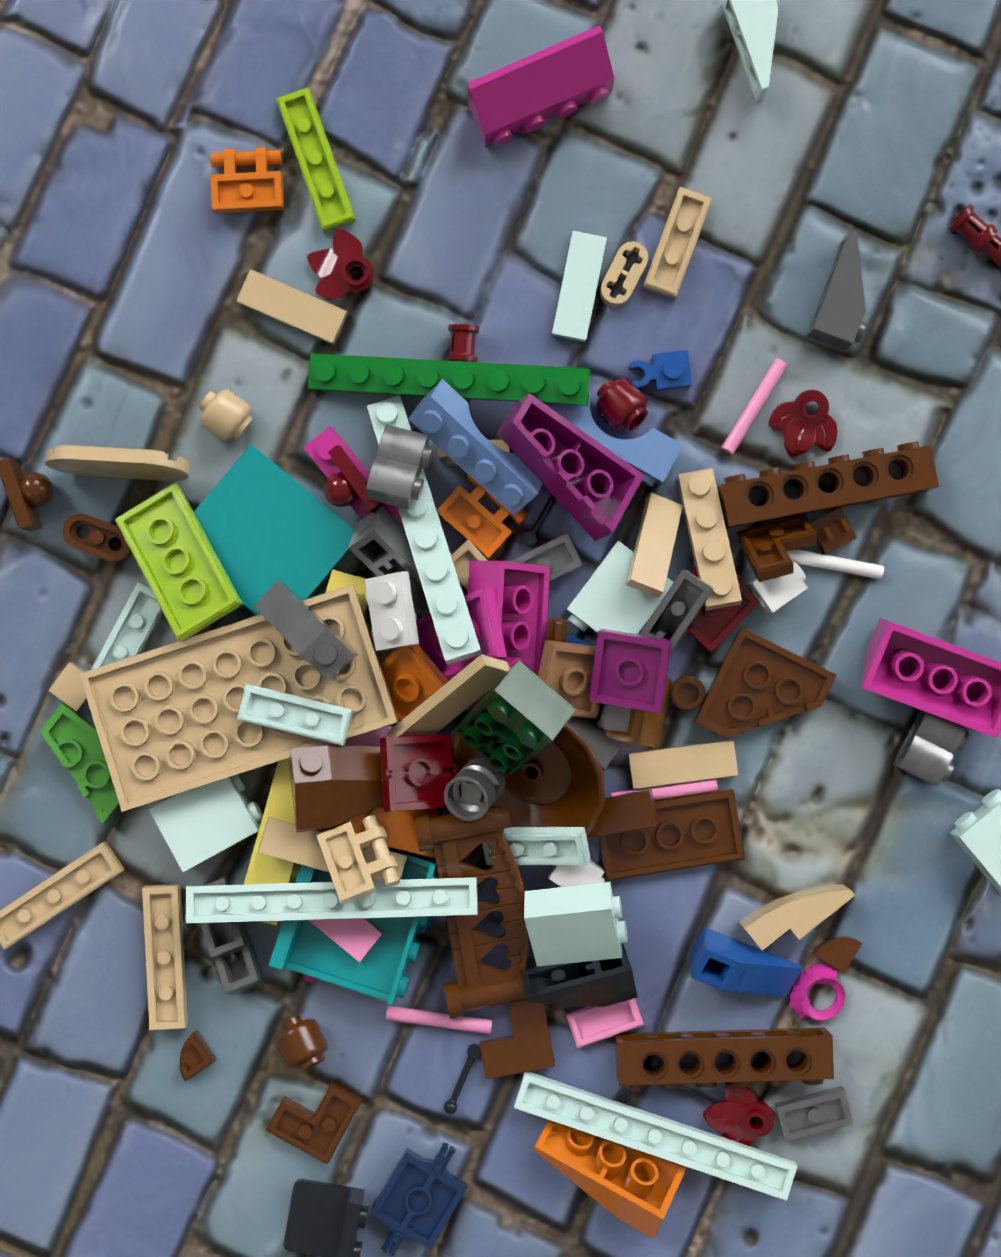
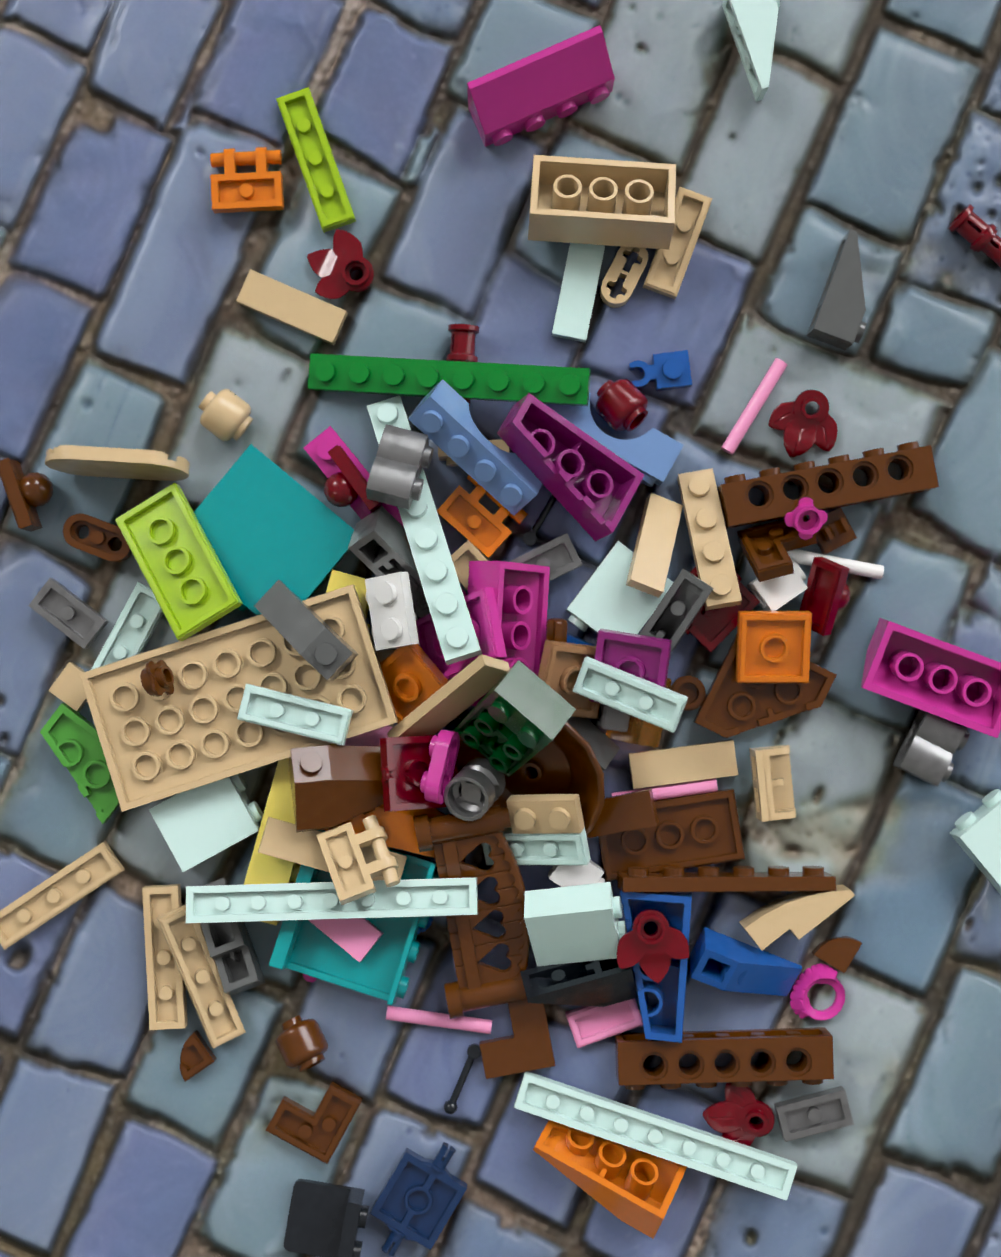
(68, 613): none -> flat silver plate
(157, 678): none -> reddish brown plate
(201, 977): none -> tan tile
(443, 755): none -> dark pink plate
(545, 814): none -> tan plate
(602, 202): none -> tan brick
(630, 694): none -> light aqua tile
(654, 949): none -> dark red plate
(664, 1001): none -> blue wedge
(711, 880): none -> reddish brown plate
(772, 783): none -> tan hinge
(773, 646): none -> orange tile
(806, 528): none -> dark pink plate
(825, 594): none -> dark red tile

